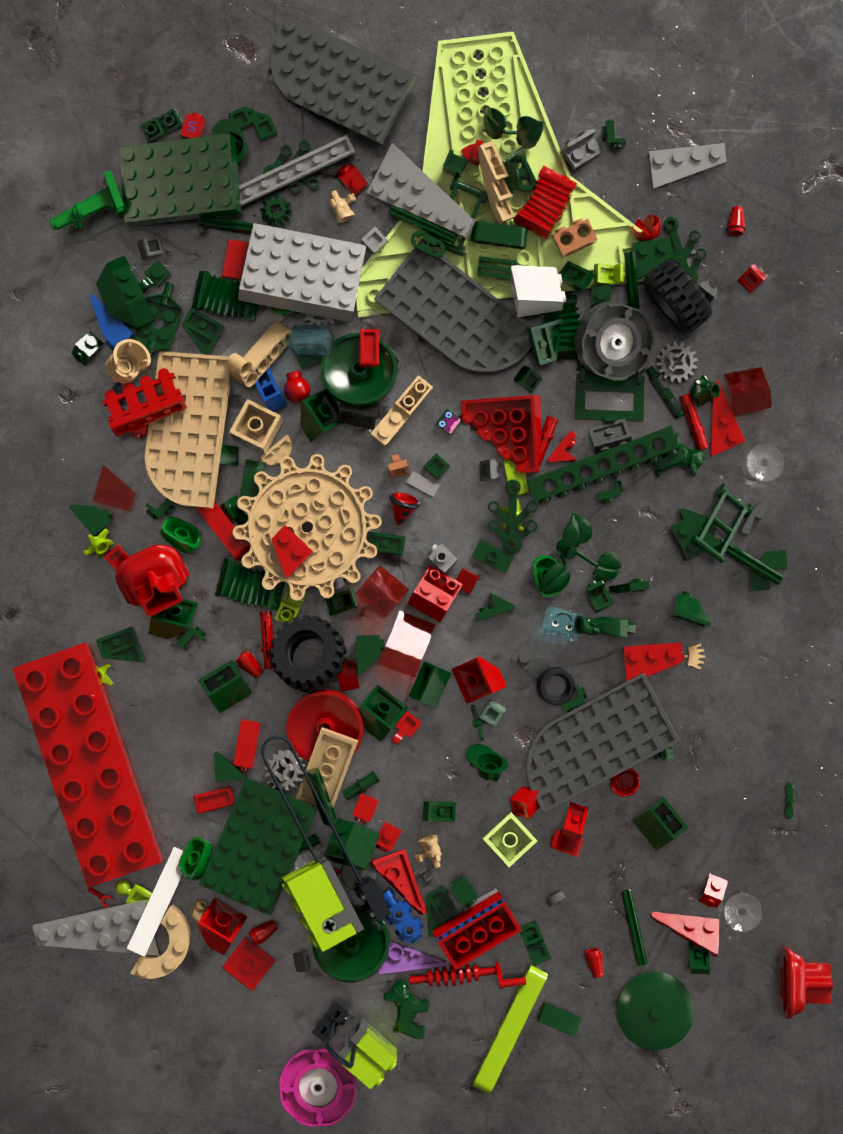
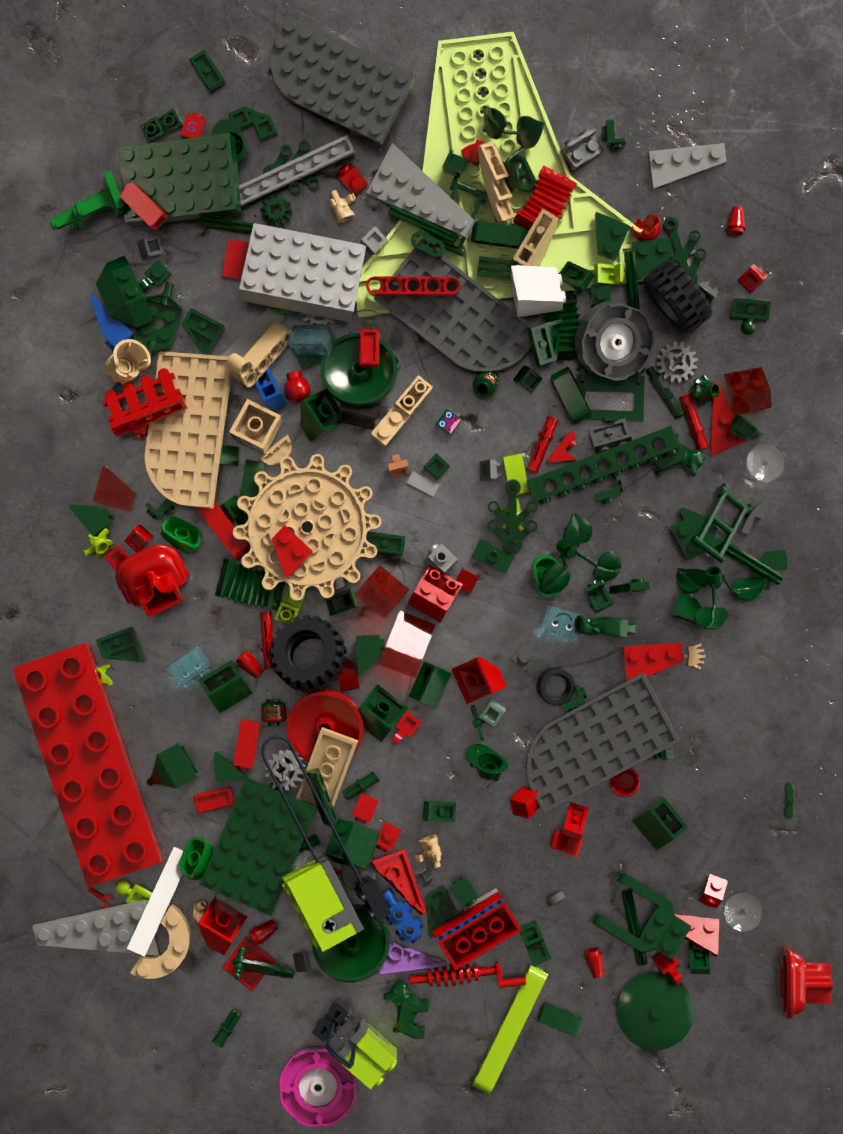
(86, 348): dark green bracket -> none
(138, 538): none -> red slope
(143, 205): none -> brick
(173, 620): dark green slope -> none
(173, 768): none -> dark green piece
(186, 637): dark green bracket -> none
(189, 667): none -> clear light blue brick
(207, 70): none -> dark green plate
(221, 297): dark green piece -> none
(226, 1028): none -> dark green axle
(242, 964): none -> dark green piece
(273, 712): none -> dark green head
(403, 291): none -> red beam
(403, 506): hat -> none
(486, 383): none -> dark green head
(500, 606): dark green slope -> none
(509, 839): yellowish green brick -> none
(510, 425): red slope -> none
(537, 240): none -> tan slope
(571, 395): none -> dark green beam
(577, 242): nougat brick -> none
(609, 236): none -> dark green wing
(663, 931): none -> dark green plate
(668, 966): none -> red plate
(711, 617): none -> dark green plant
(743, 428): none -> dark green piece
(750, 309): none -> dark green plate

